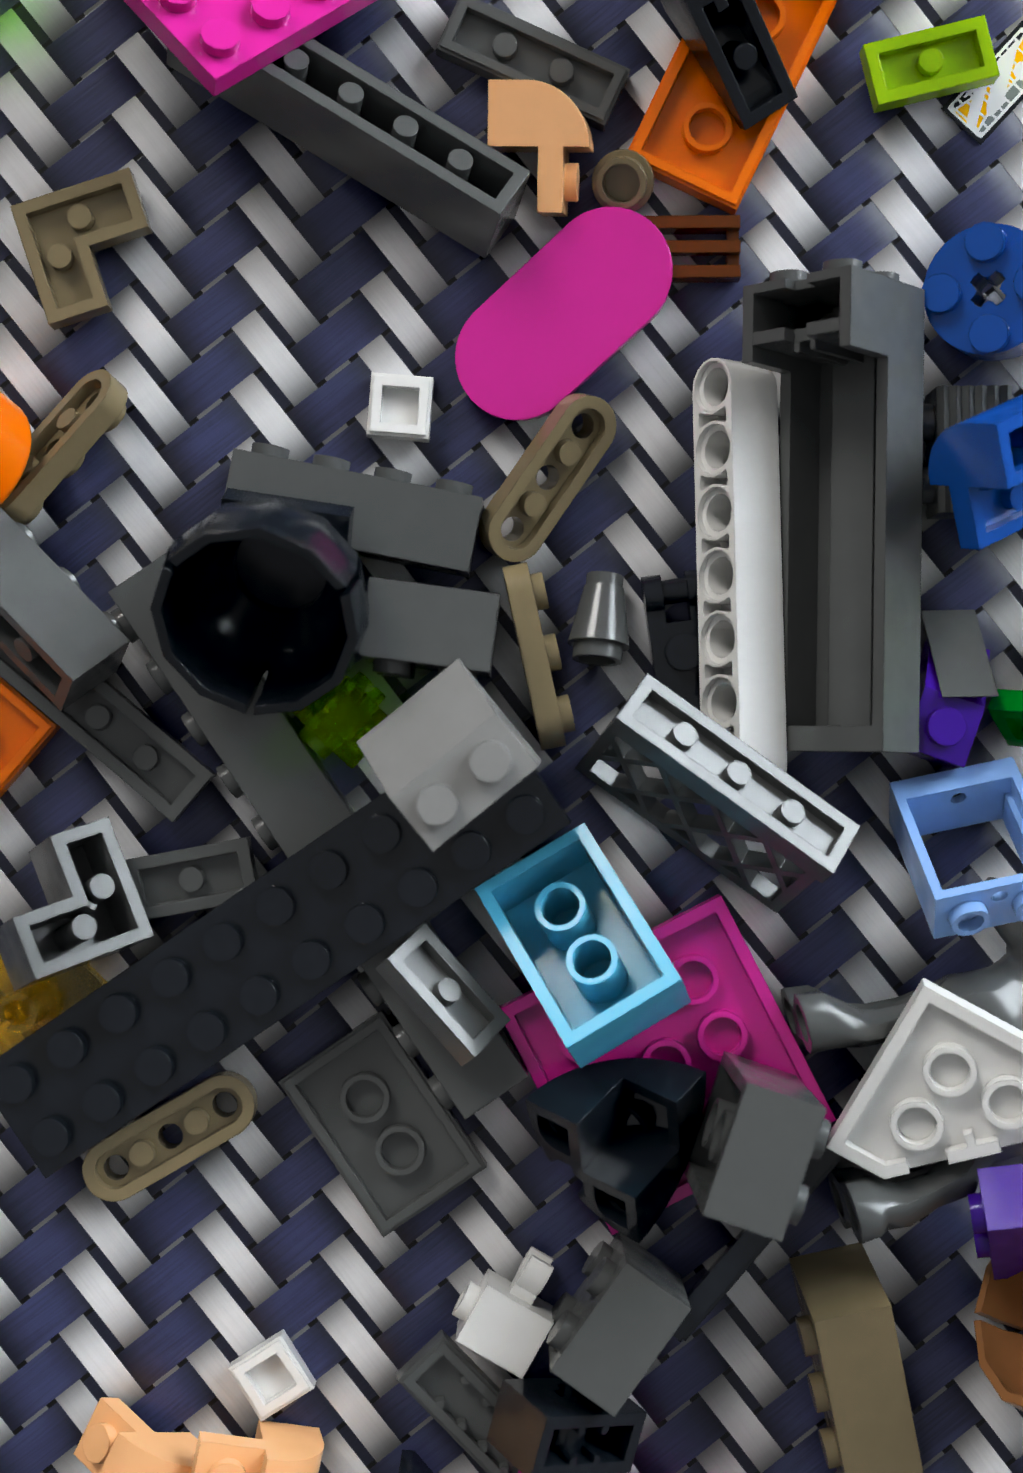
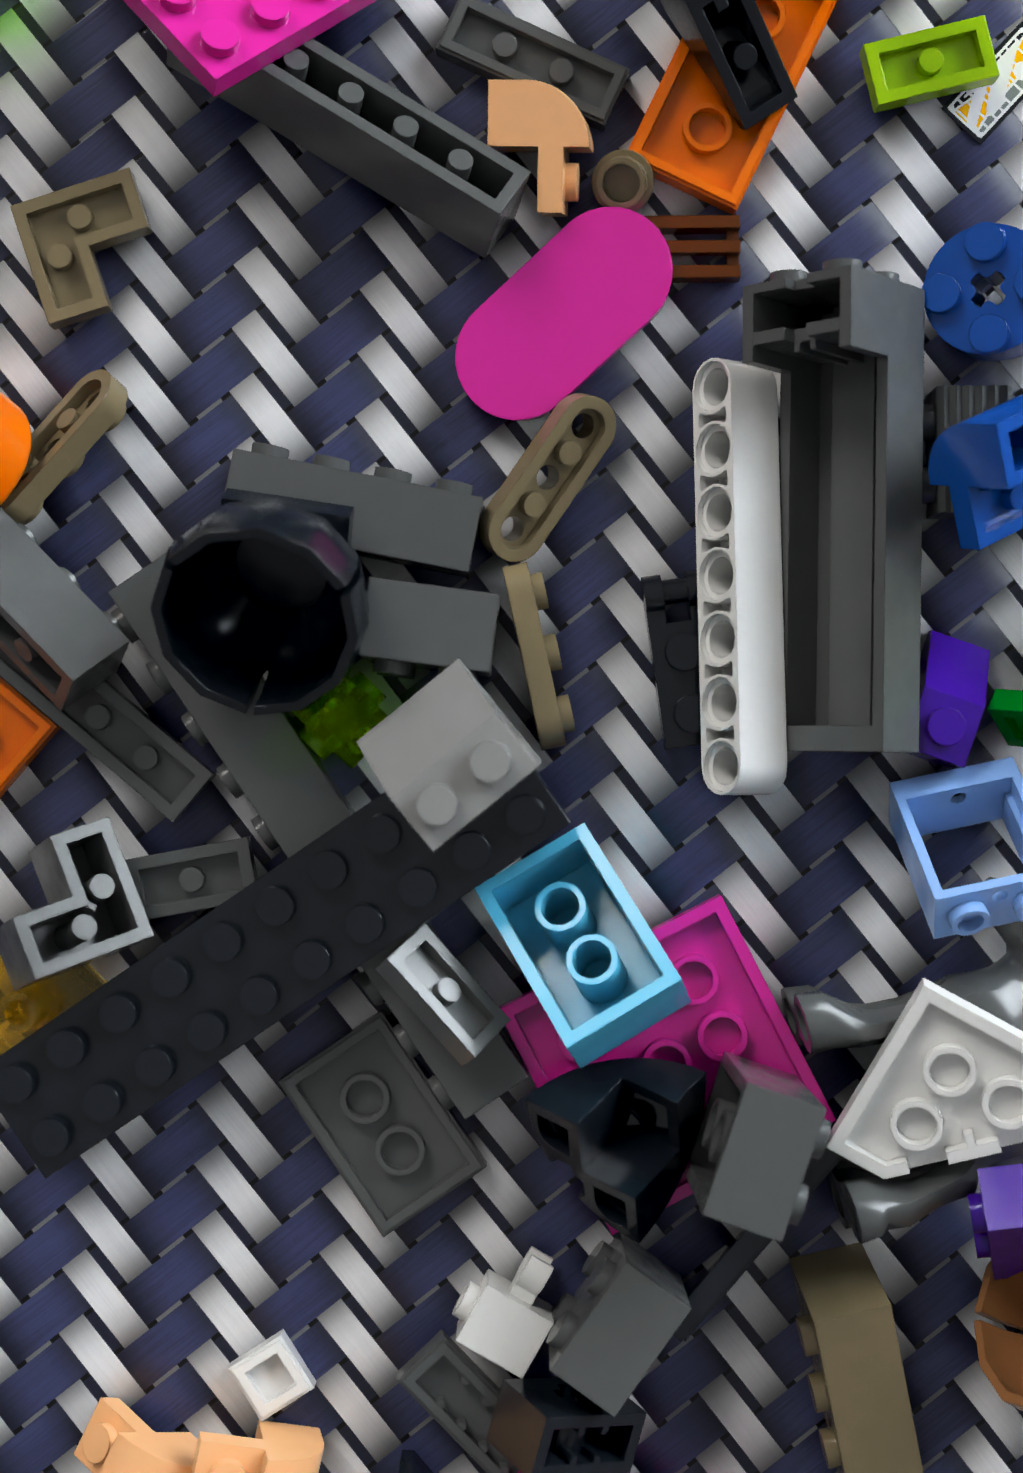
(151, 1155): dark tan plate -> none
(400, 407): white tile -> none
(600, 622): dark grey cone -> none
(744, 789): dark grey fence -> none
(959, 653): dark grey sticker -> none

